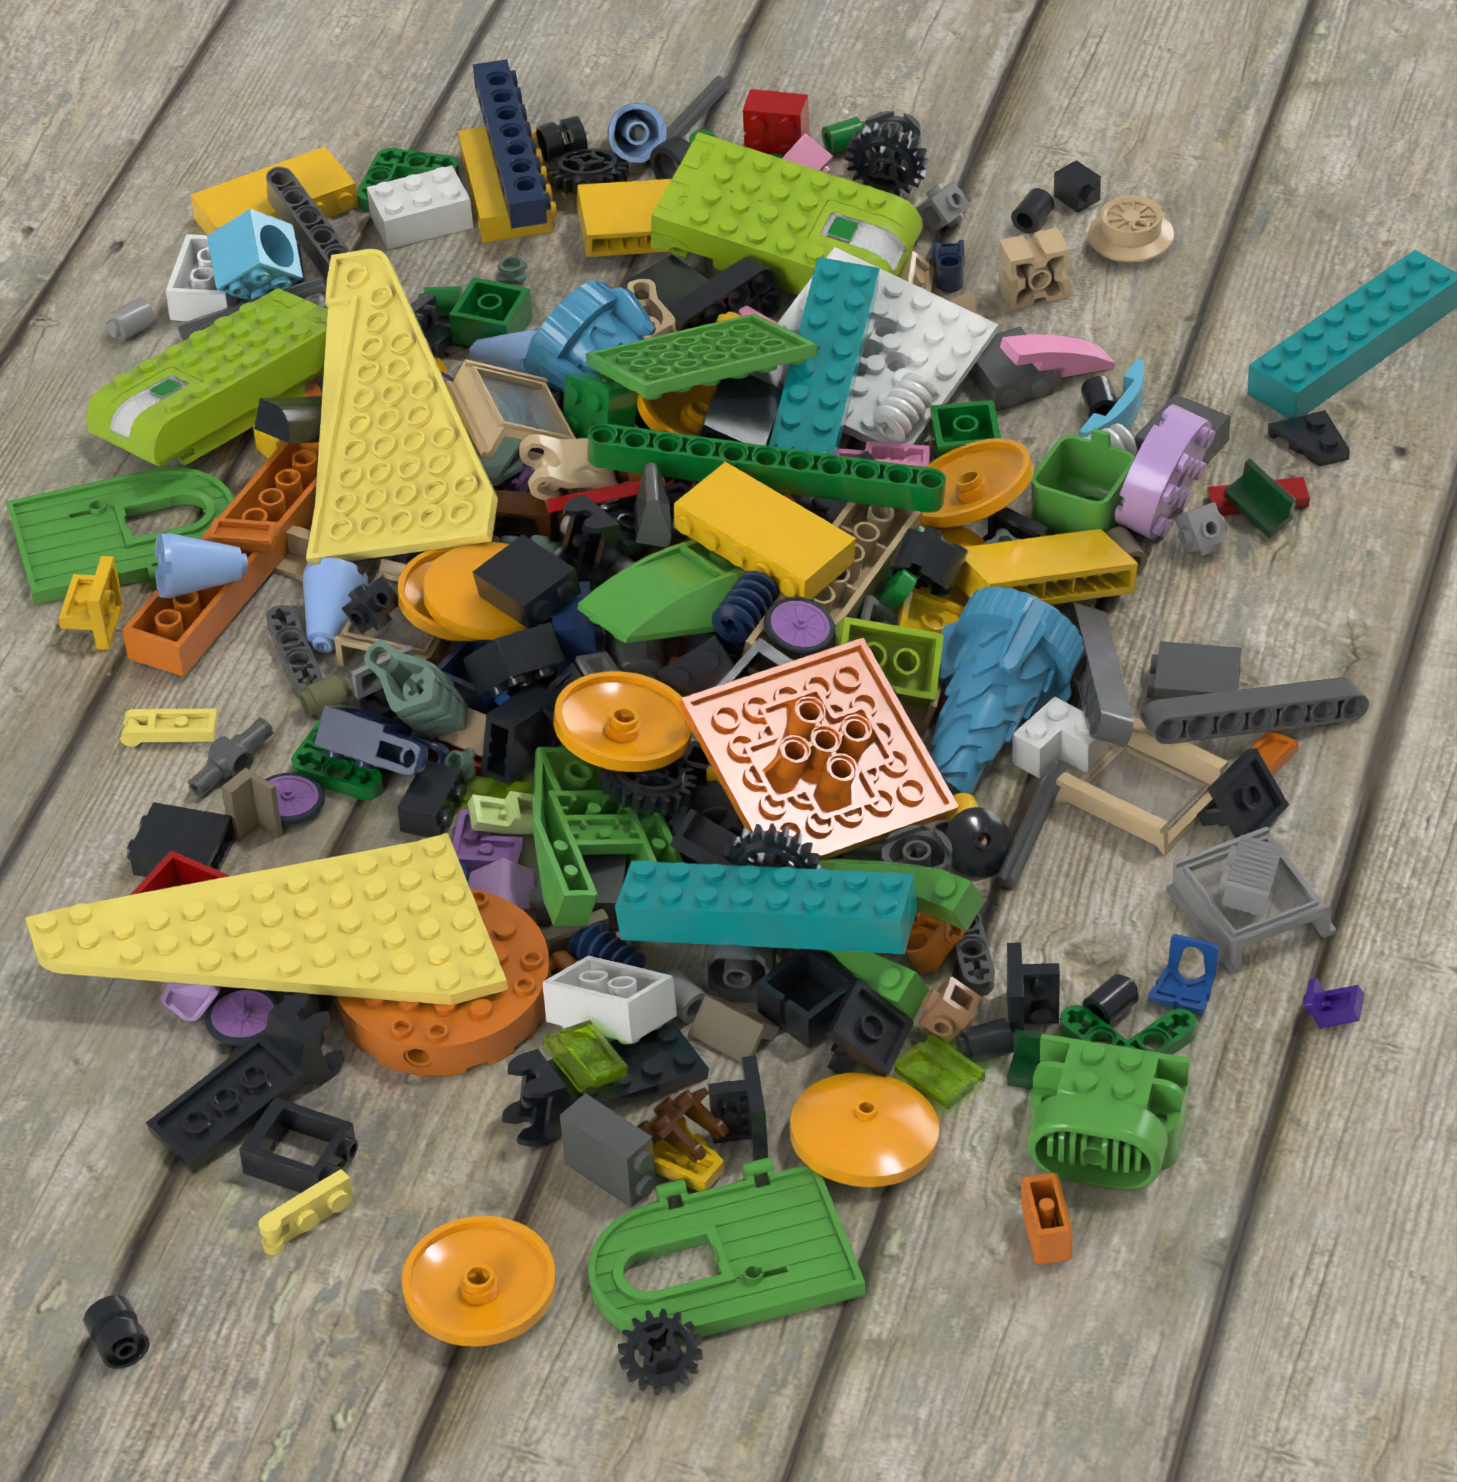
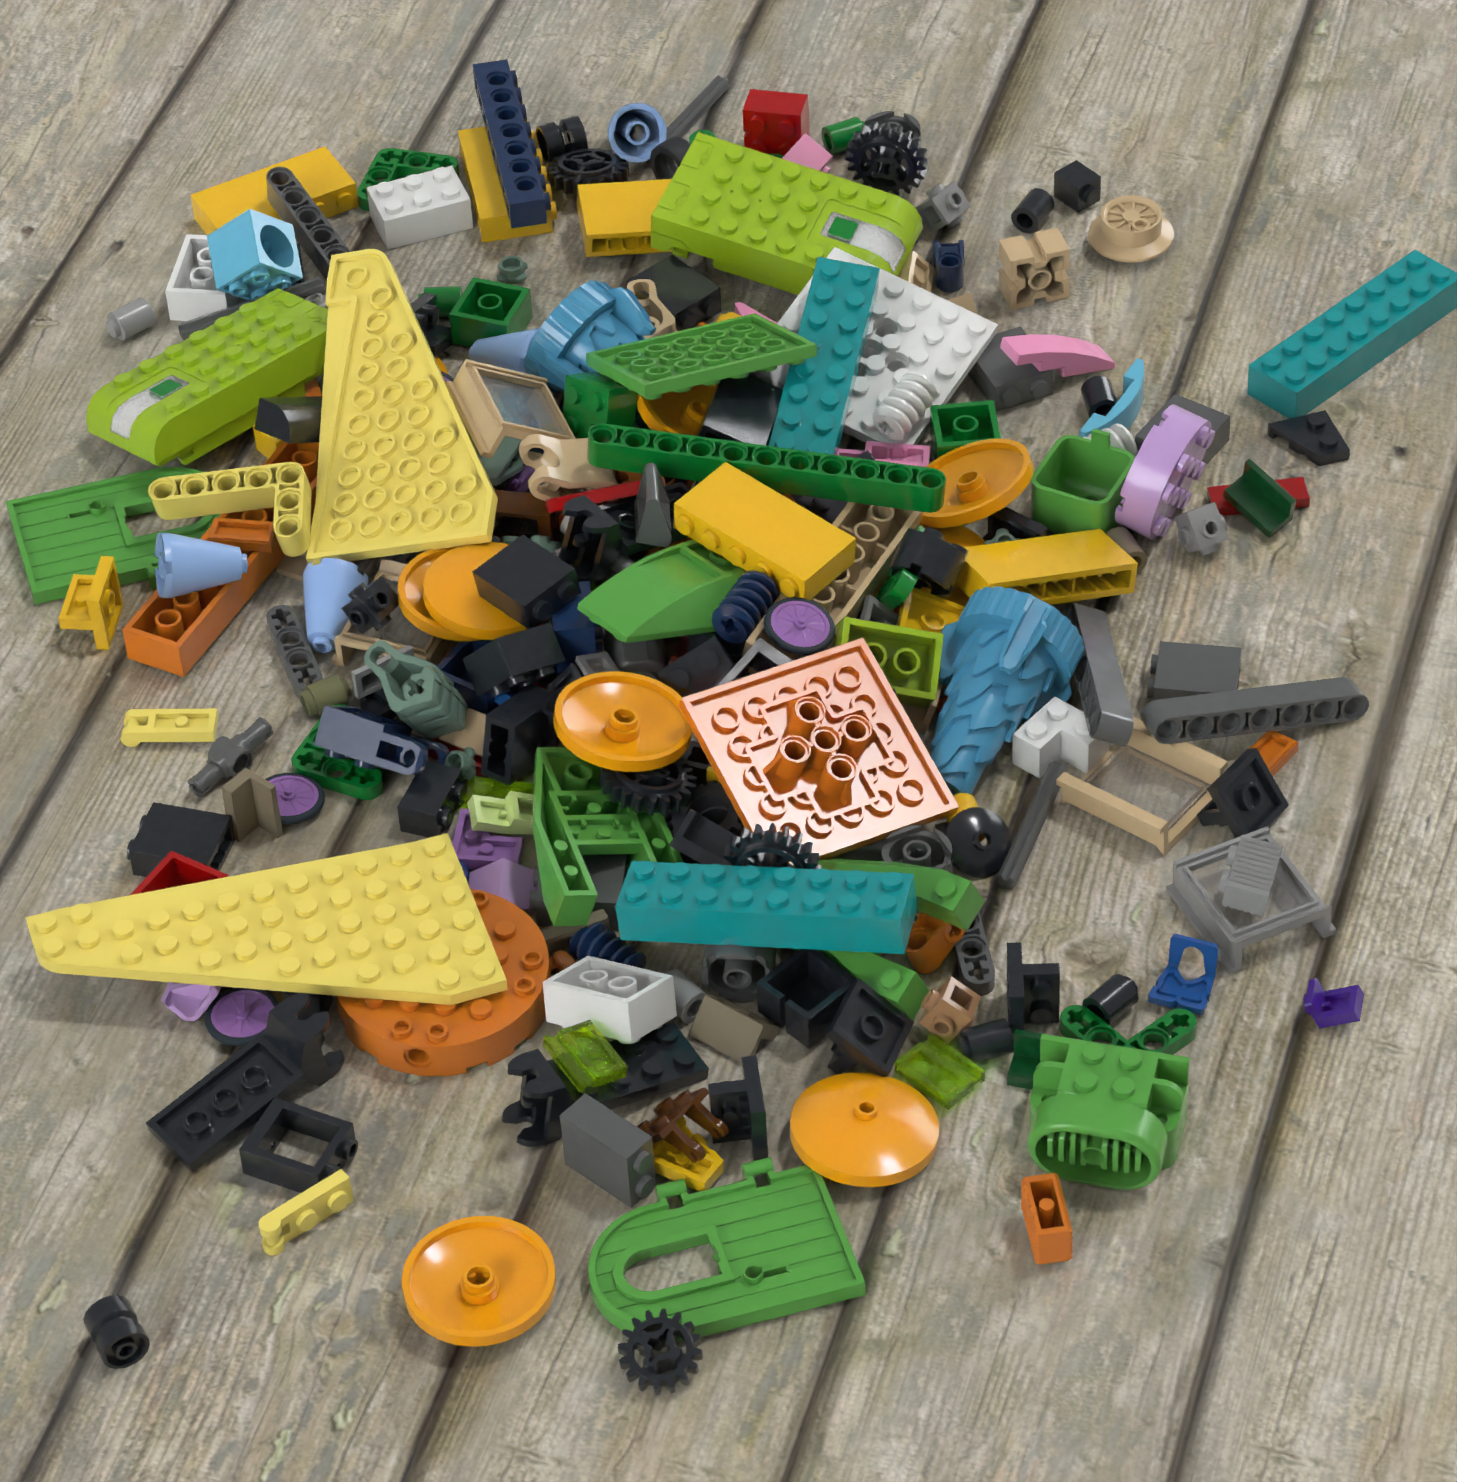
(242, 489): none -> light yellow beam
(739, 285): black beam -> none

